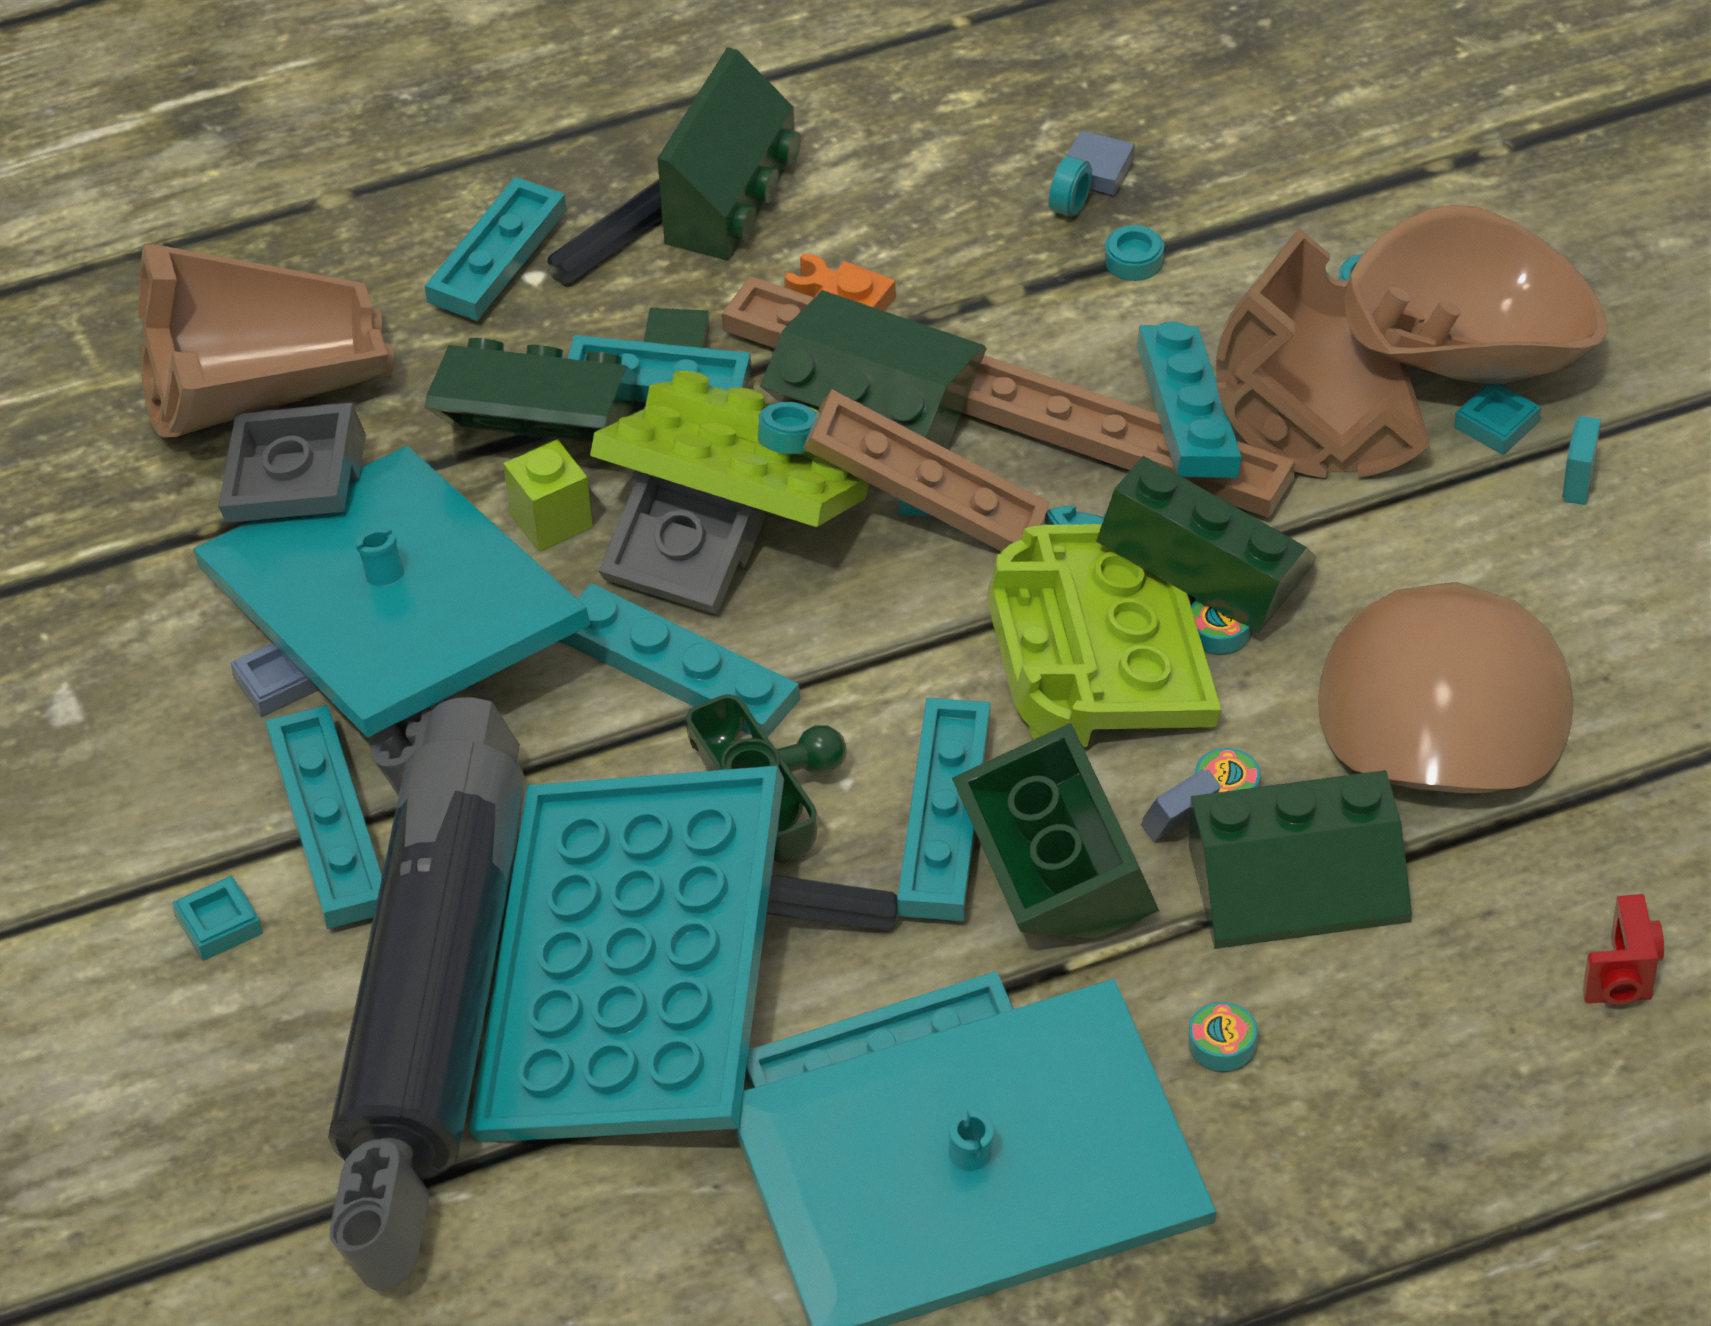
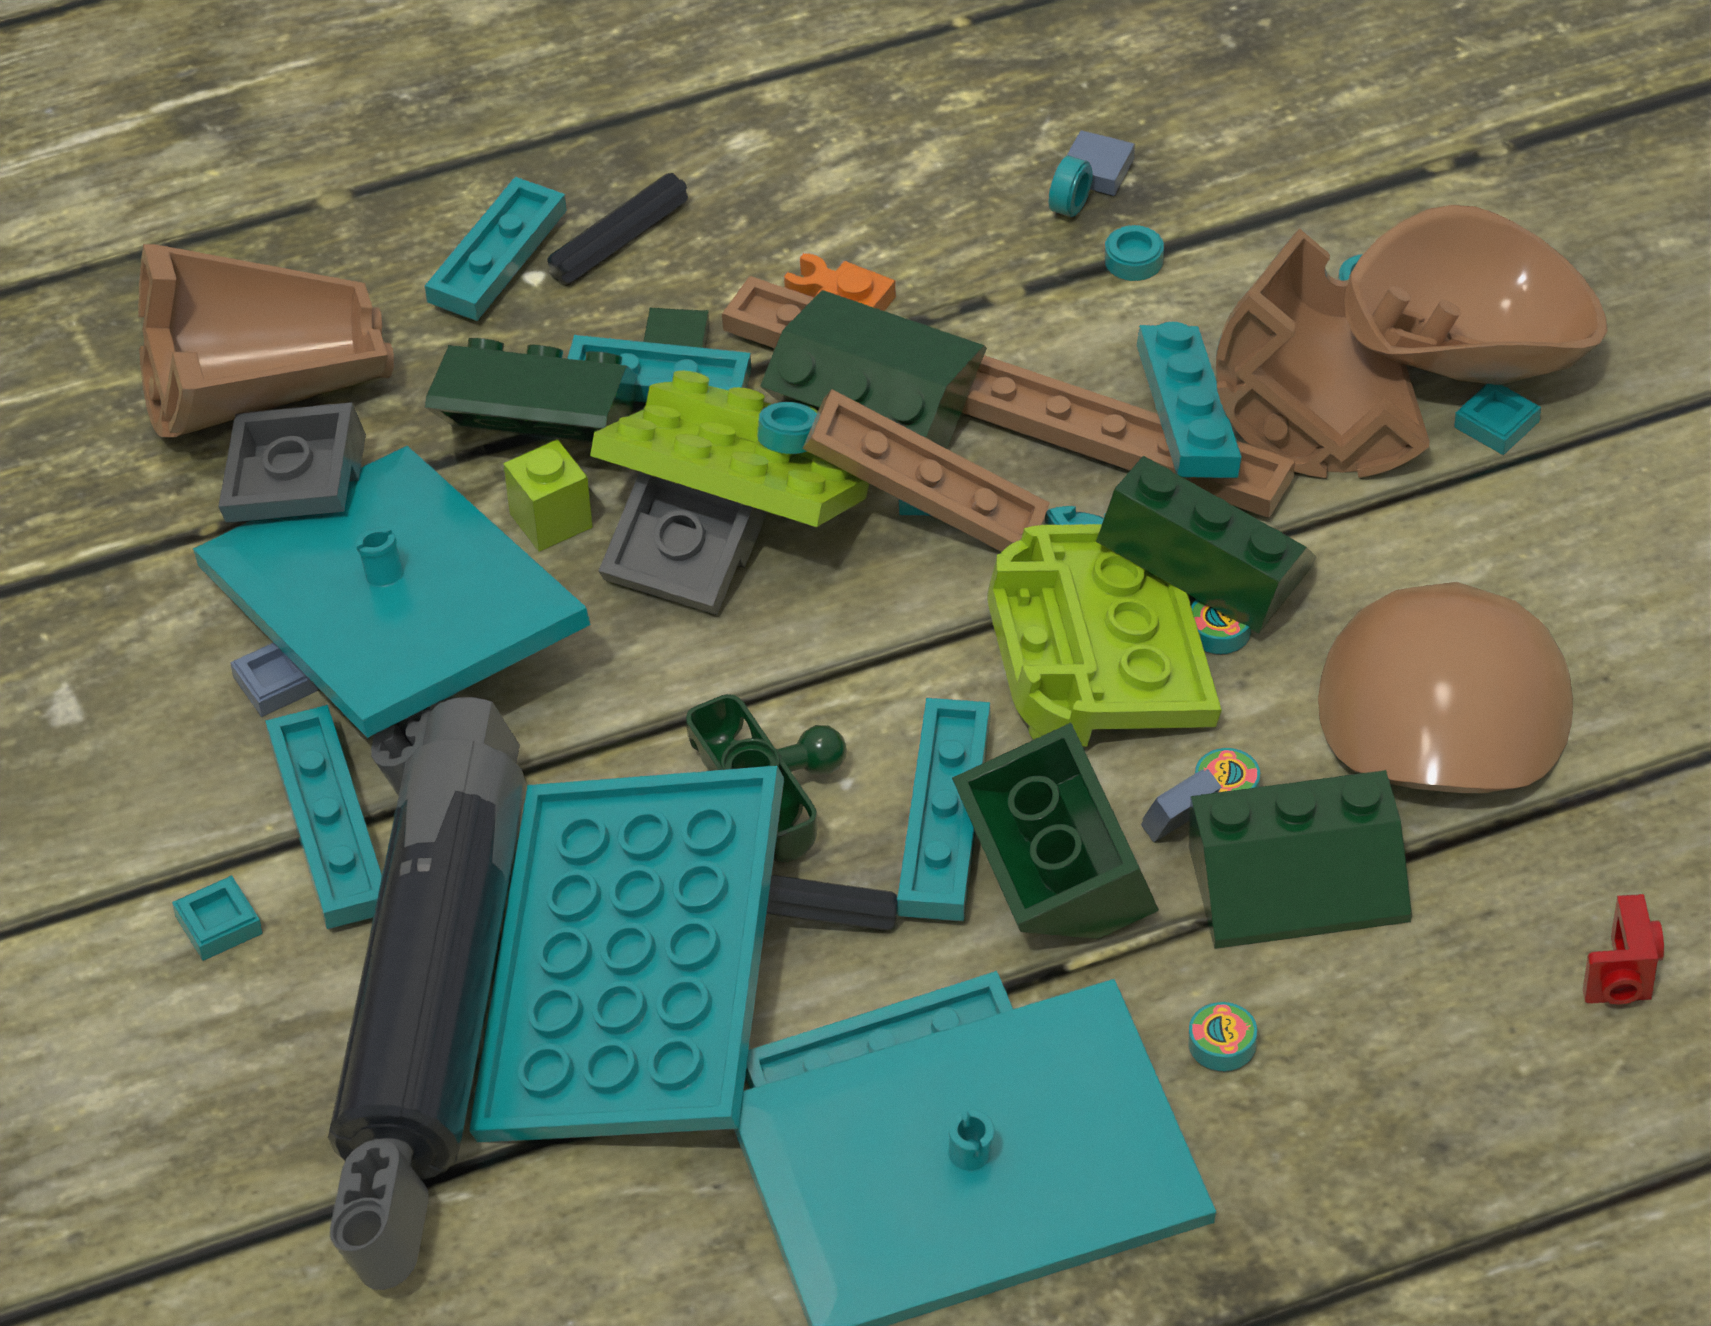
(679, 659): teal plate -> none
(725, 159): dark green slope -> none
(1581, 460): teal tile -> none

